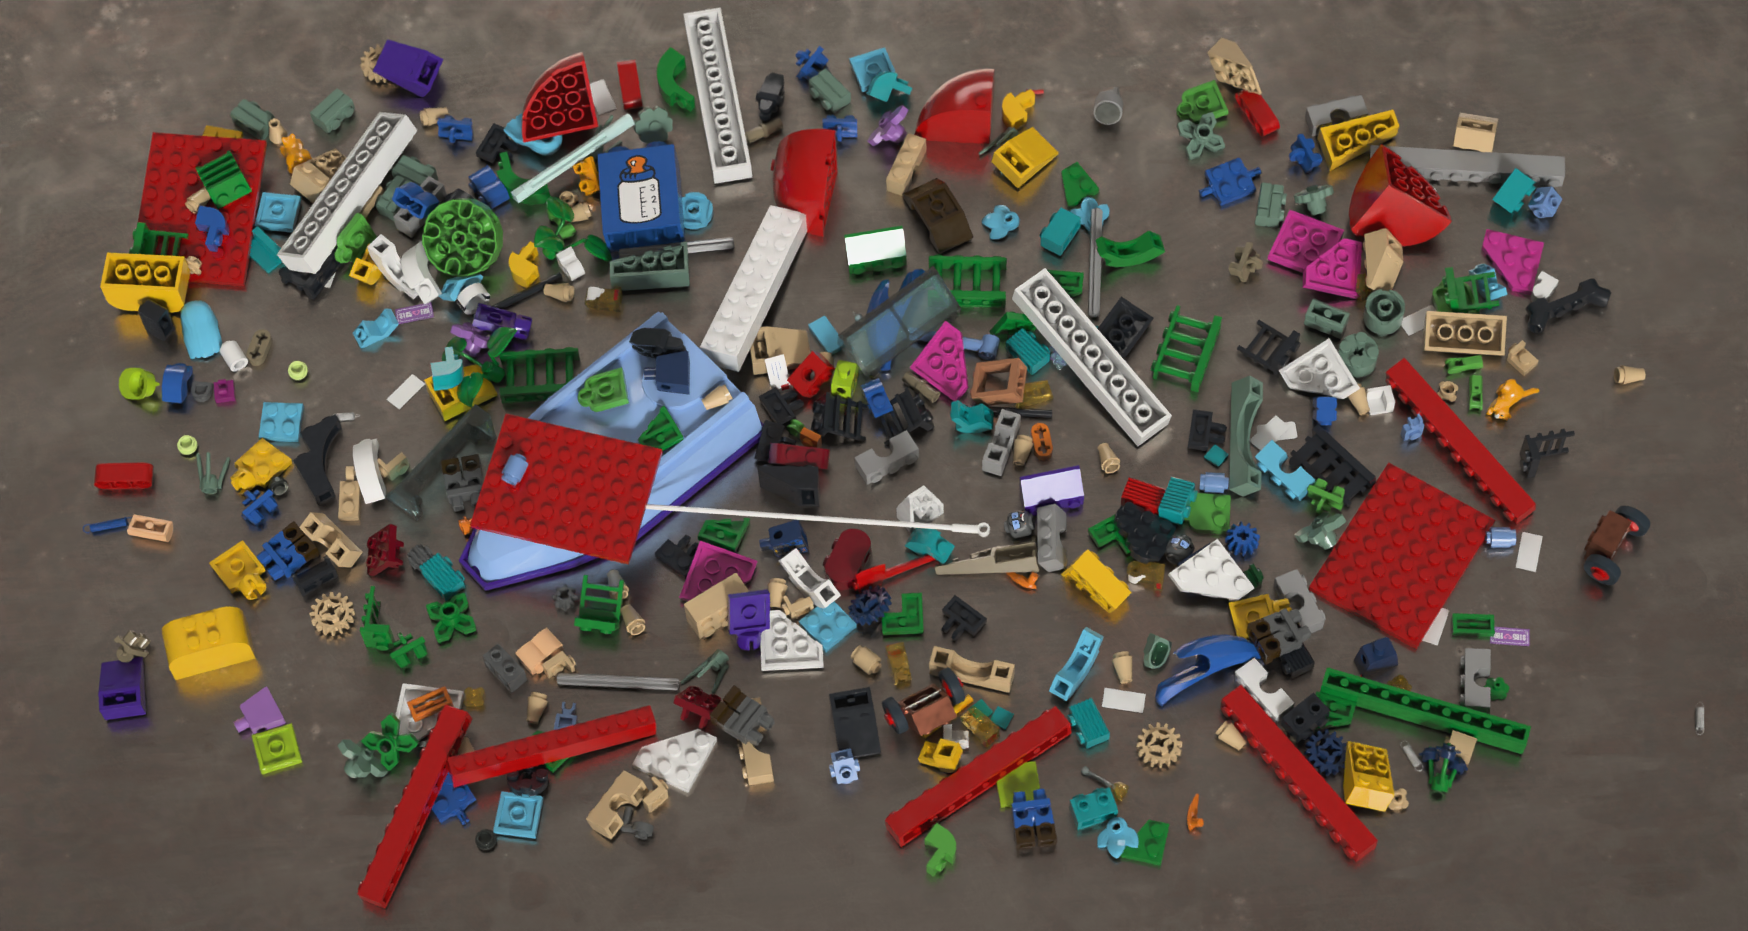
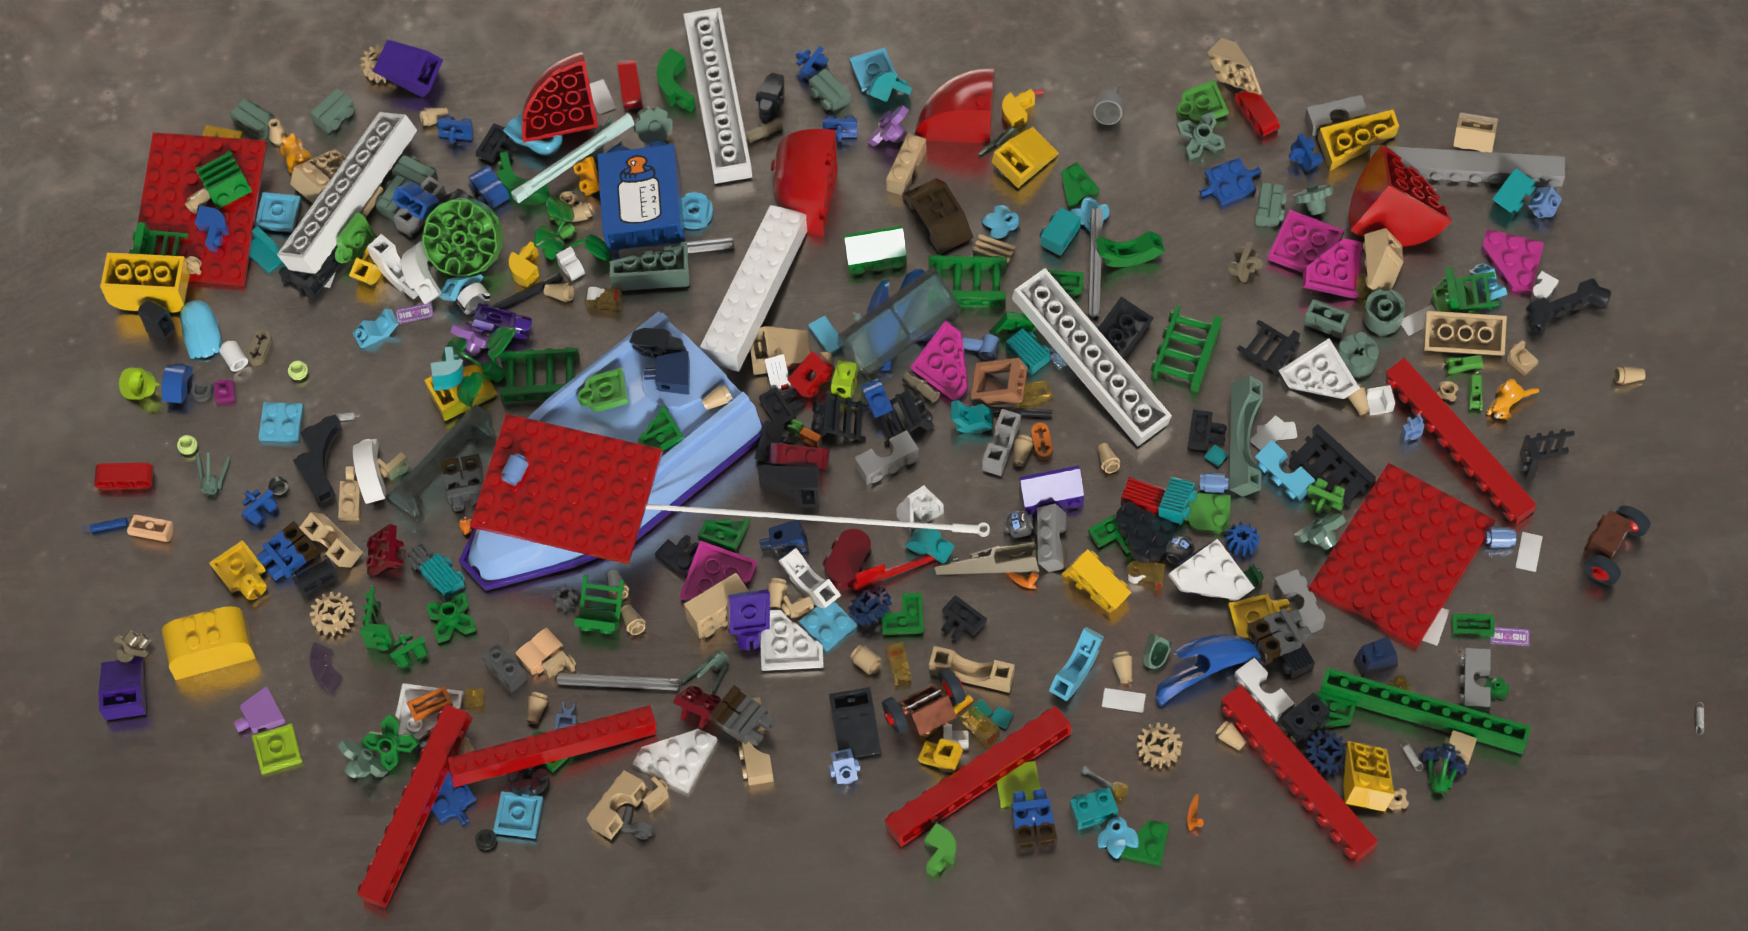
(259, 466): yellow plate -> none
(322, 668): none -> clear purple tile
(405, 391): white sticker -> none
(994, 246): none -> tan tile
(1088, 723): teal brick -> none
(1324, 410): blue brick -> none

